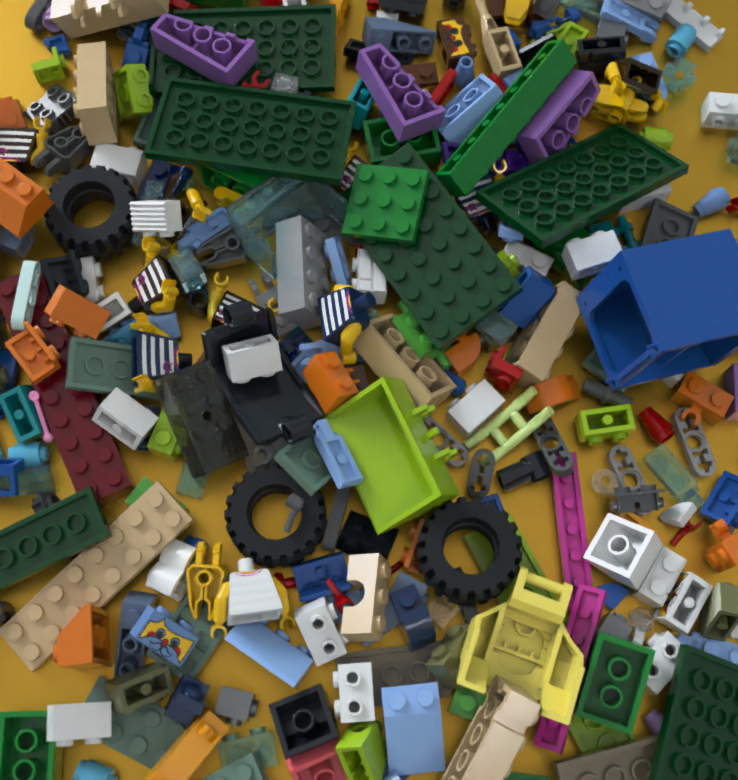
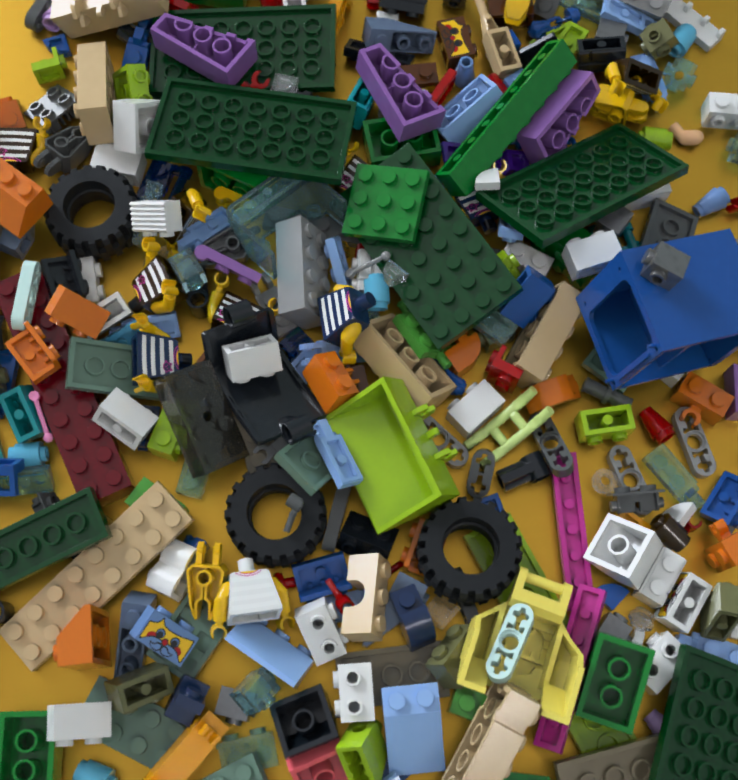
(133, 123): none -> white slope
(225, 265): none -> medium lavender plate
(256, 691): none -> clear light blue brick
(350, 273): none -> light grey hinge
(376, 285): none -> medium azure brick
(394, 273): none -> clear tile
(488, 180): none -> white tile
(495, 658): none -> light aqua beam
(614, 221): none -> flat silver brick
(658, 39): none -> olive brick
(664, 265): none -> flat silver brick
(670, 532): none -> dark brown brick
(686, 137): none -> light nougat arm

